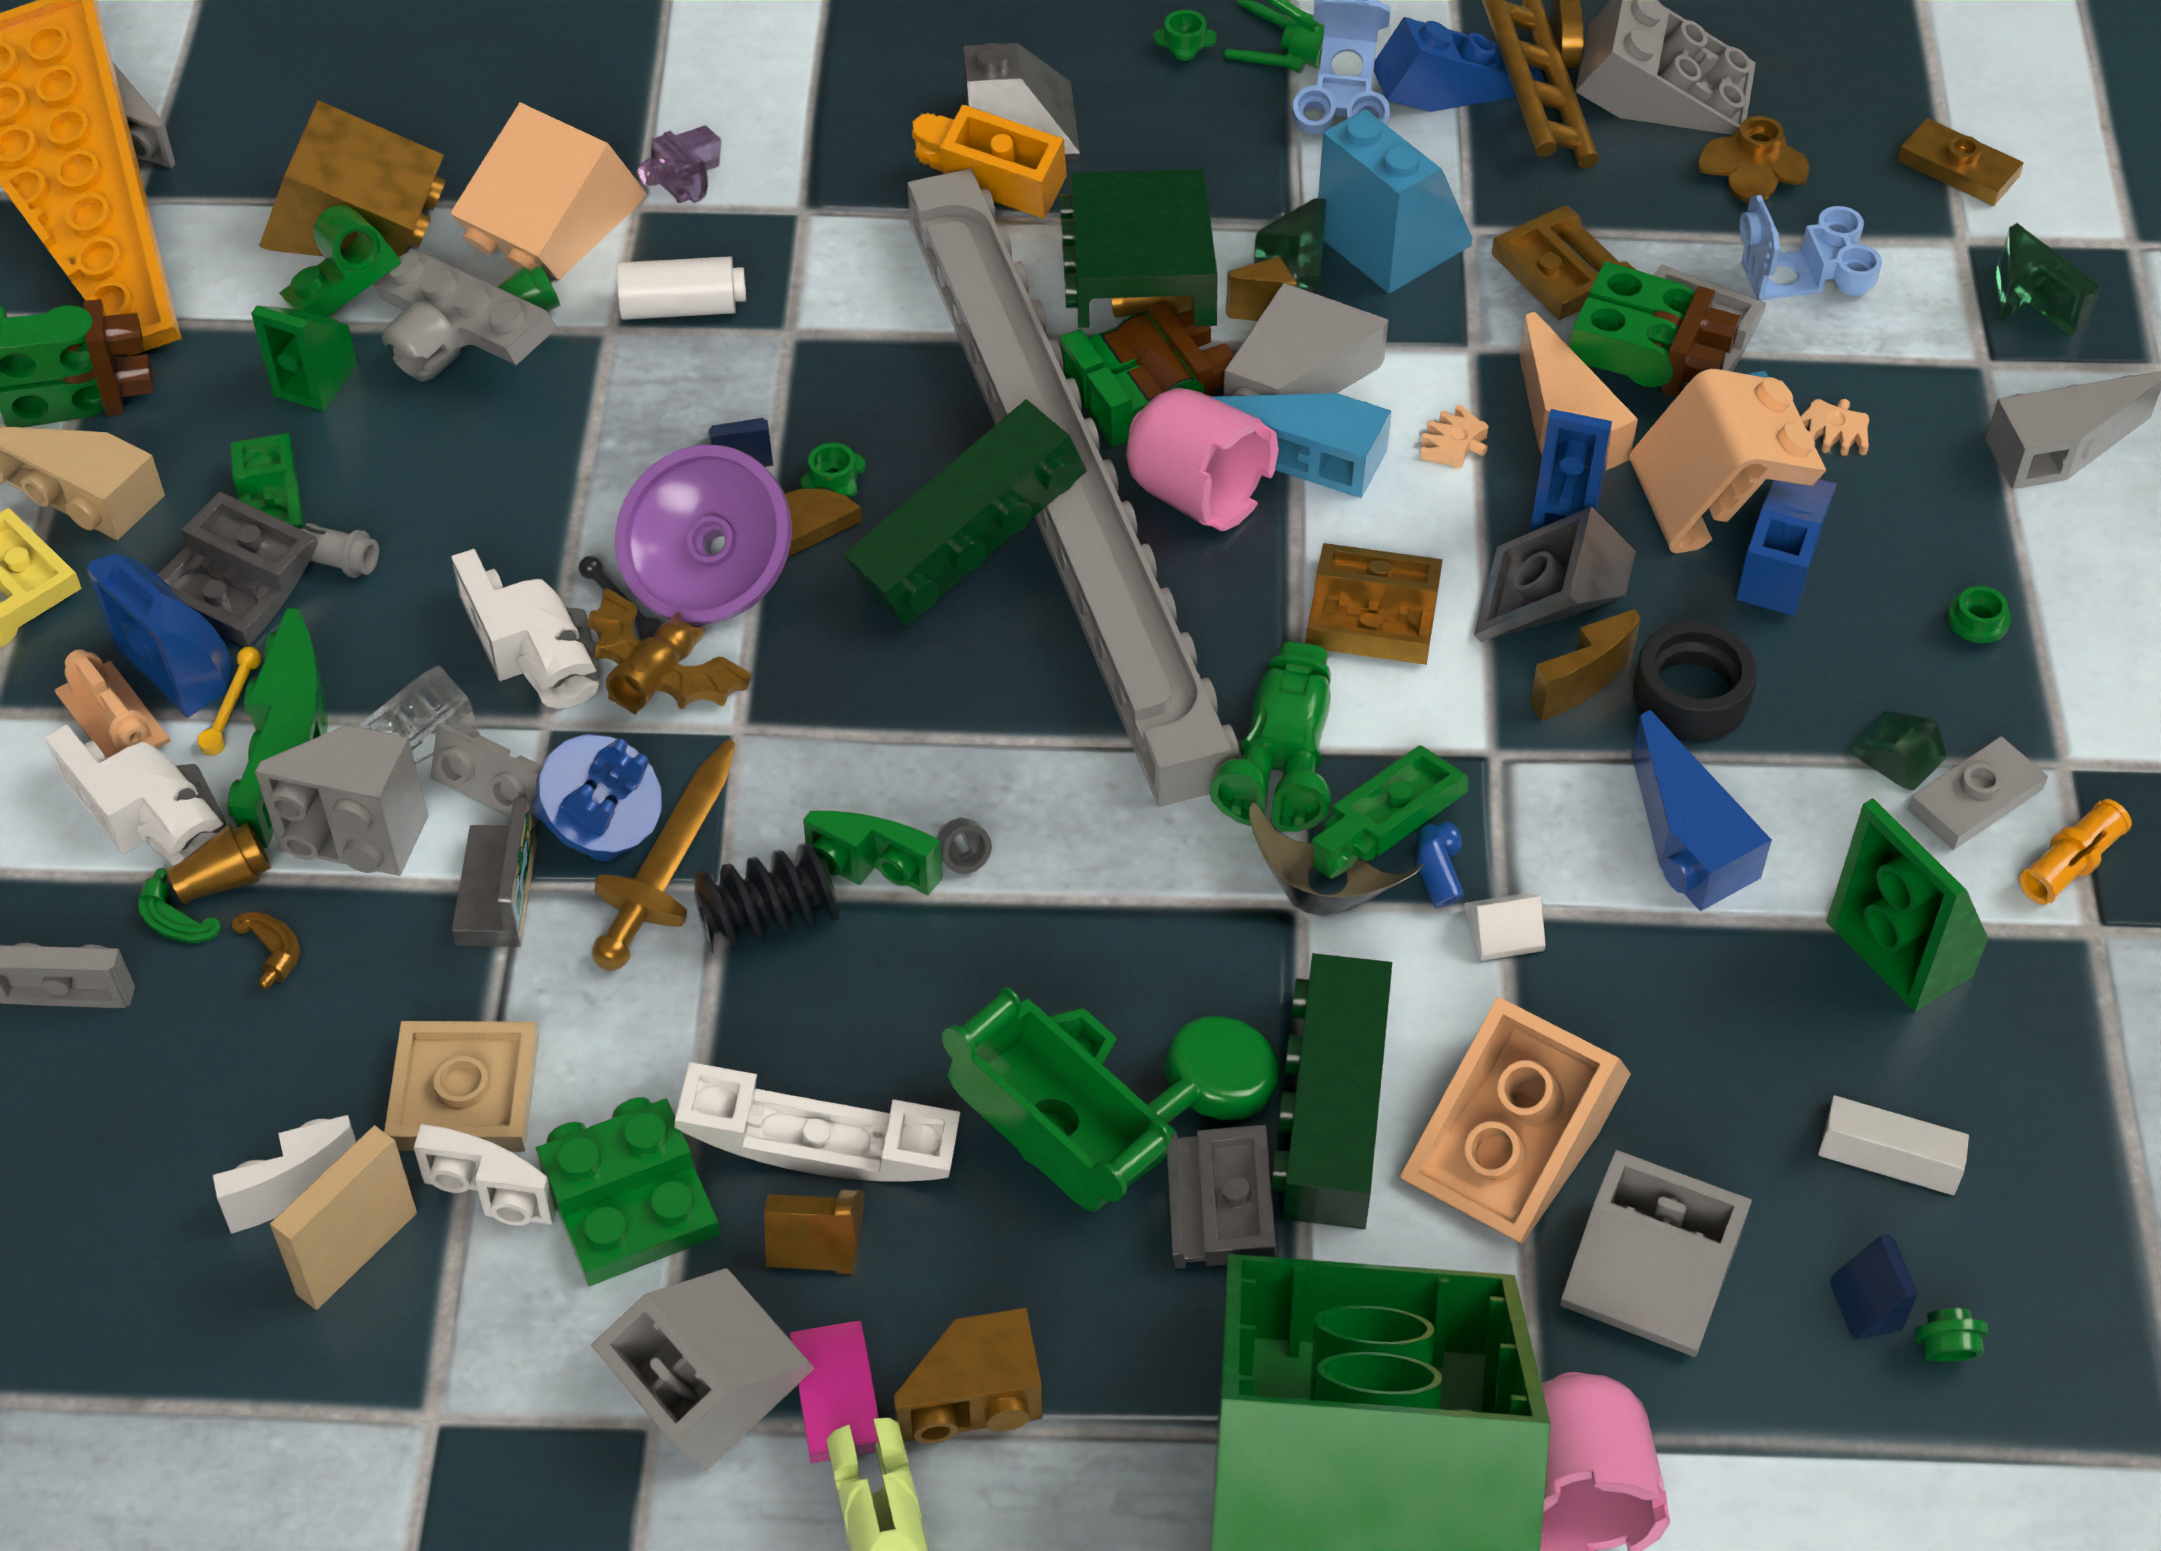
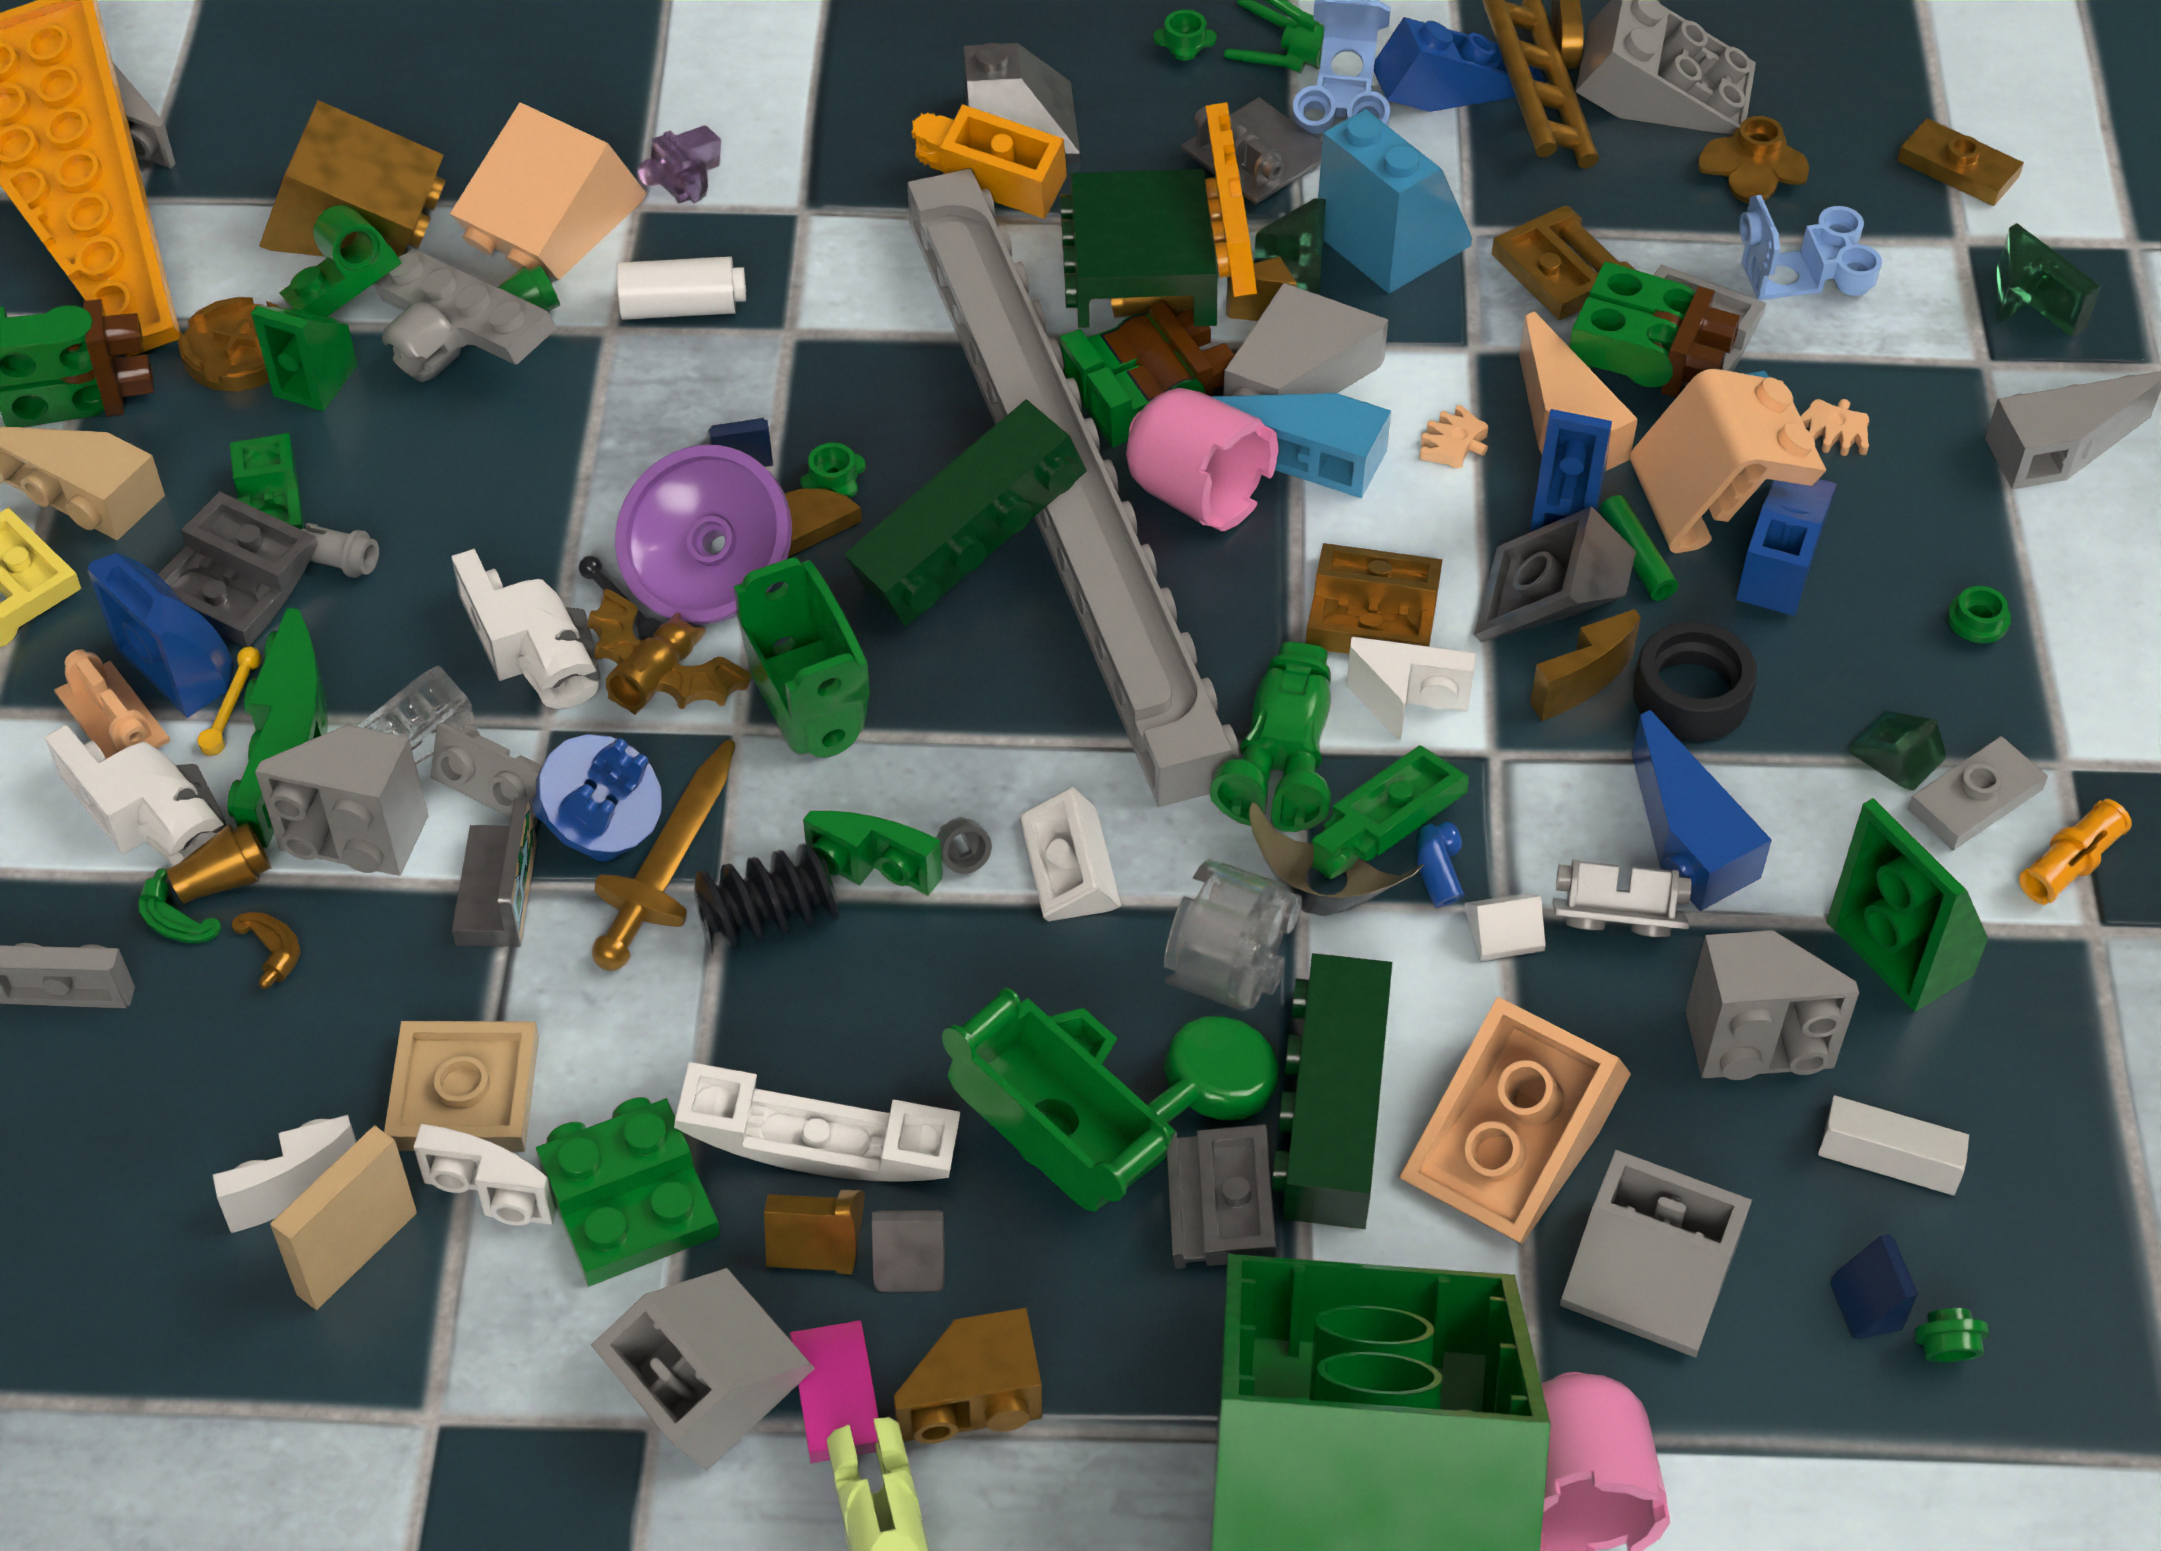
(223, 346): none -> pearl gold tile
(819, 675): none -> green piece
(908, 1251): none -> flat silver slope
(1069, 857): none -> white slope
(1227, 206): none -> light orange wing
(1231, 936): none -> clear brick
(1267, 148): none -> flat silver hinge
(1395, 673): none -> white slope
(1647, 903): none -> light grey hinge
(1648, 561): none -> green piece
(1766, 1007): none -> light grey slope

